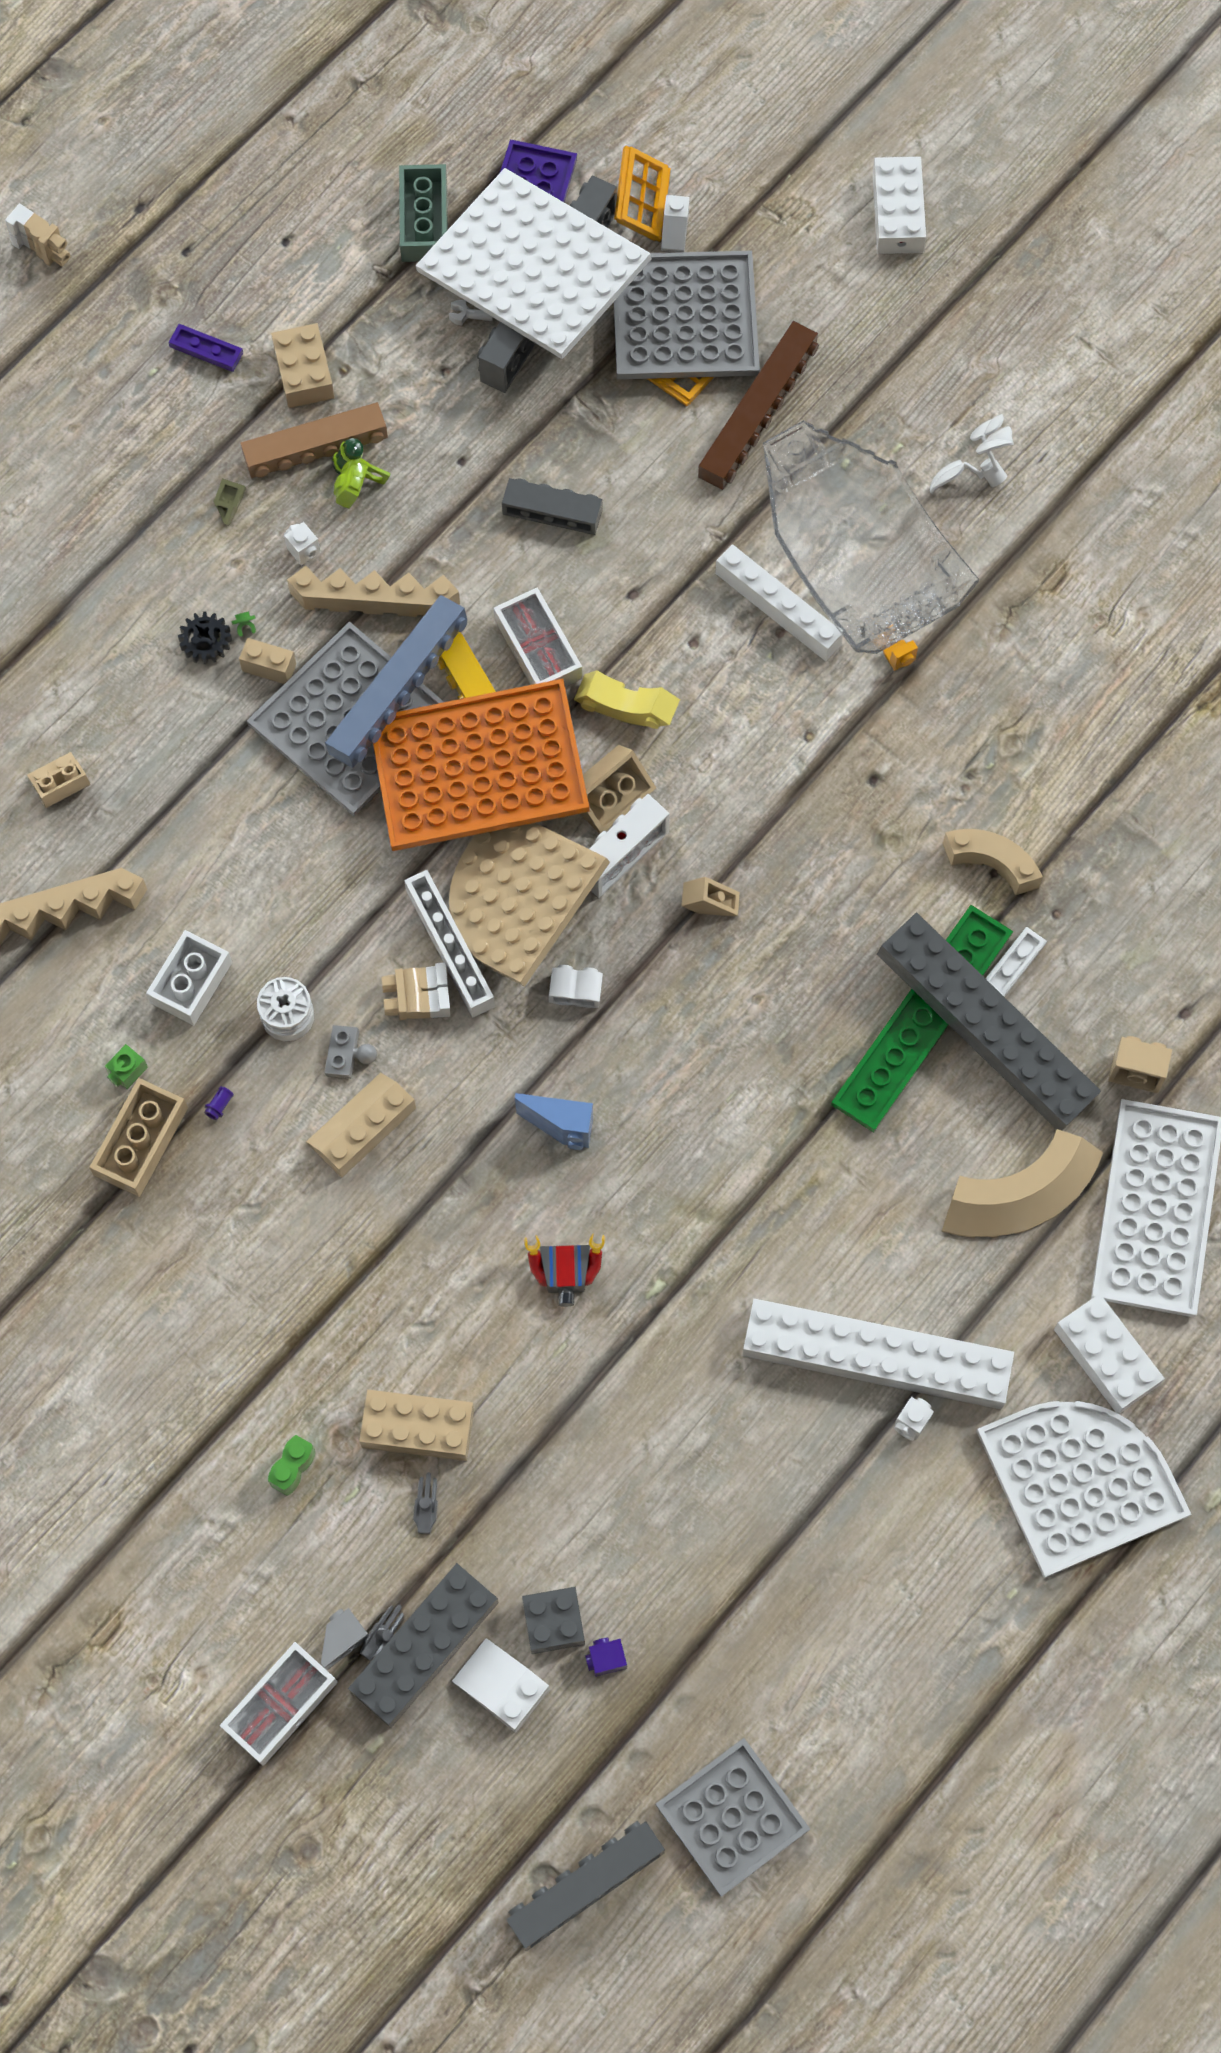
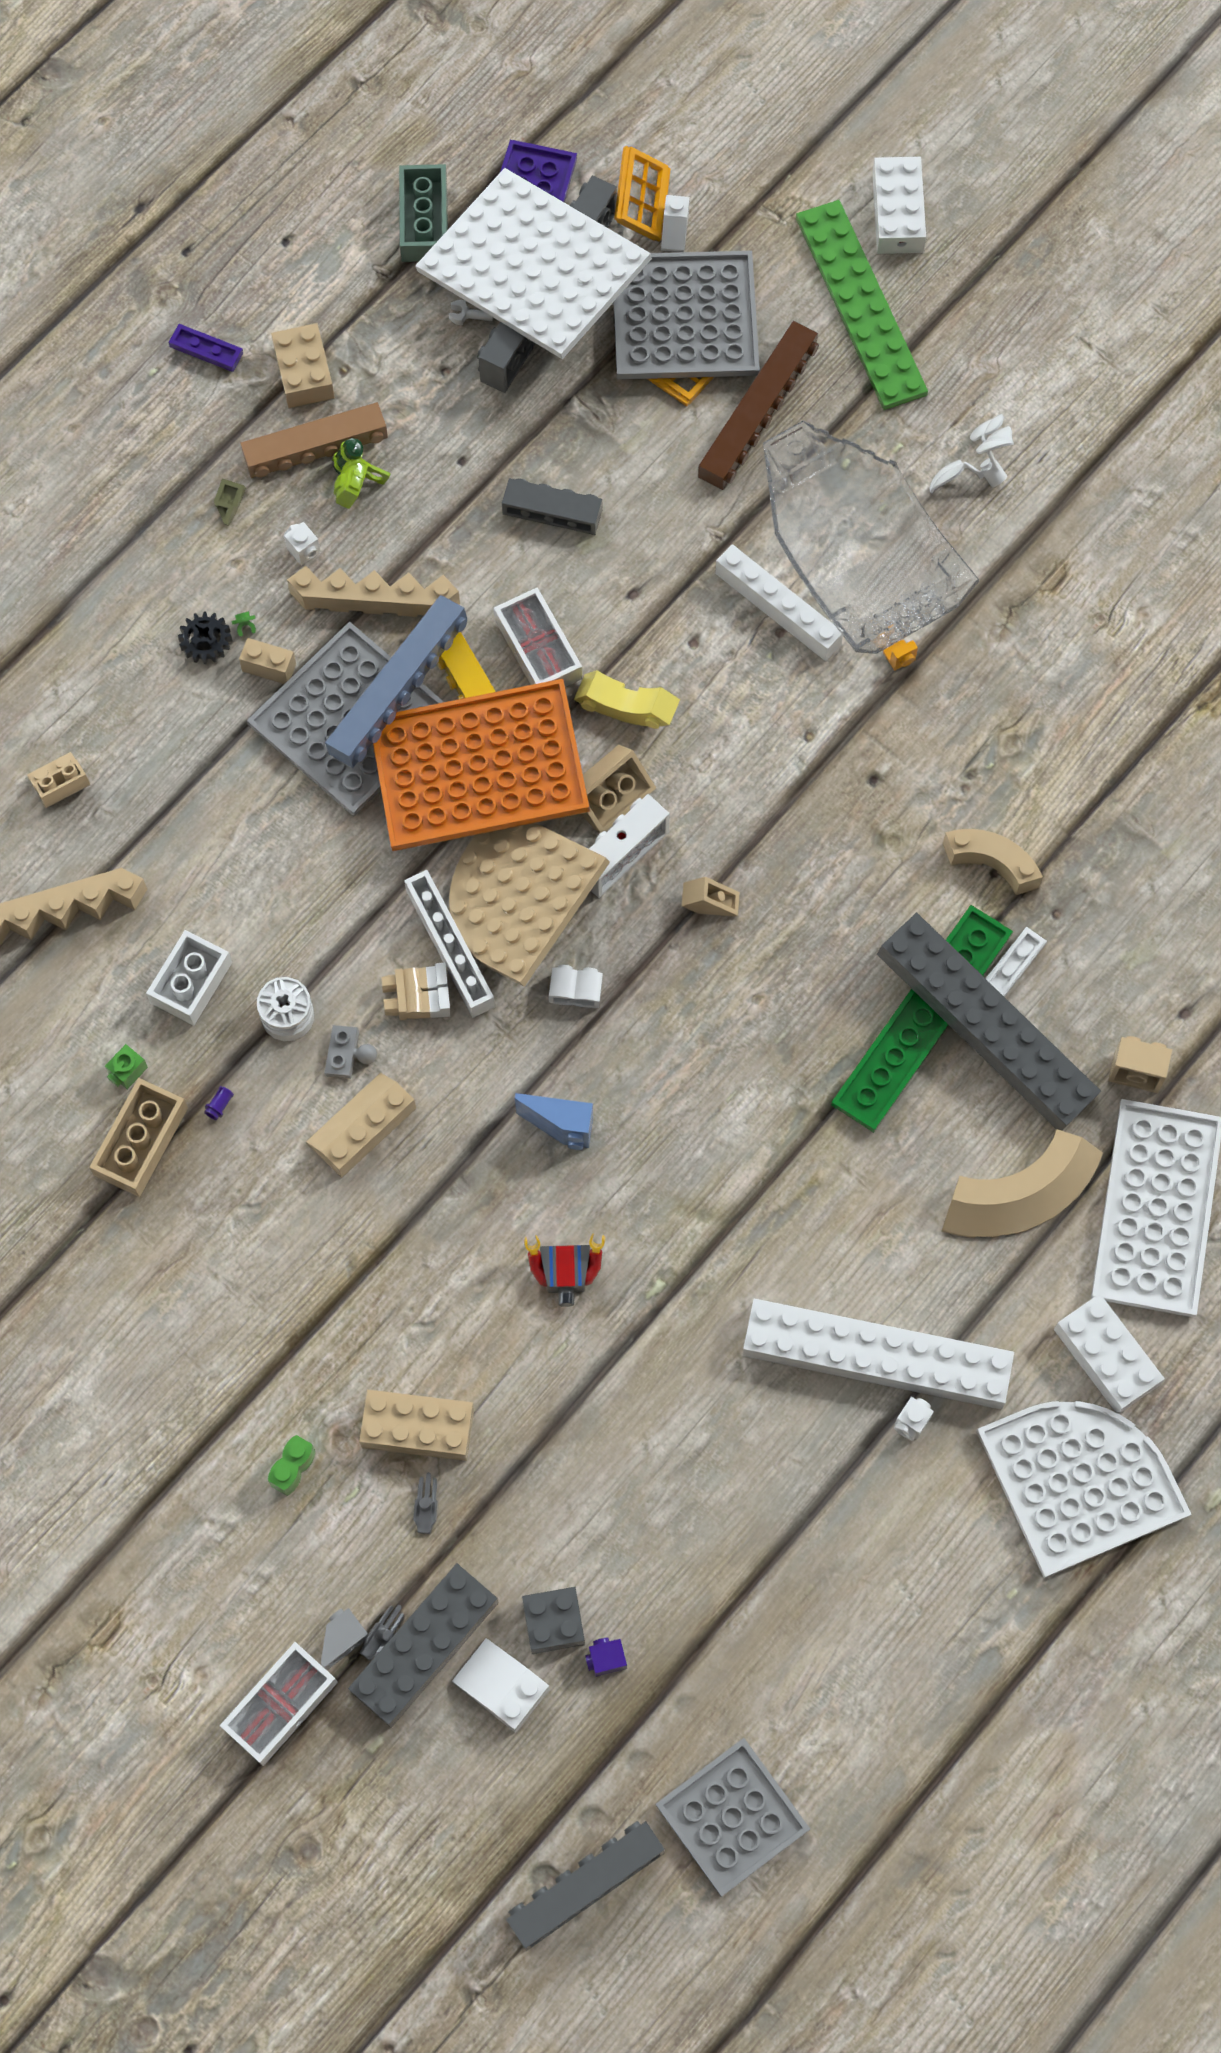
(35, 233): tan hips -> none
(861, 305): none -> bright green plate

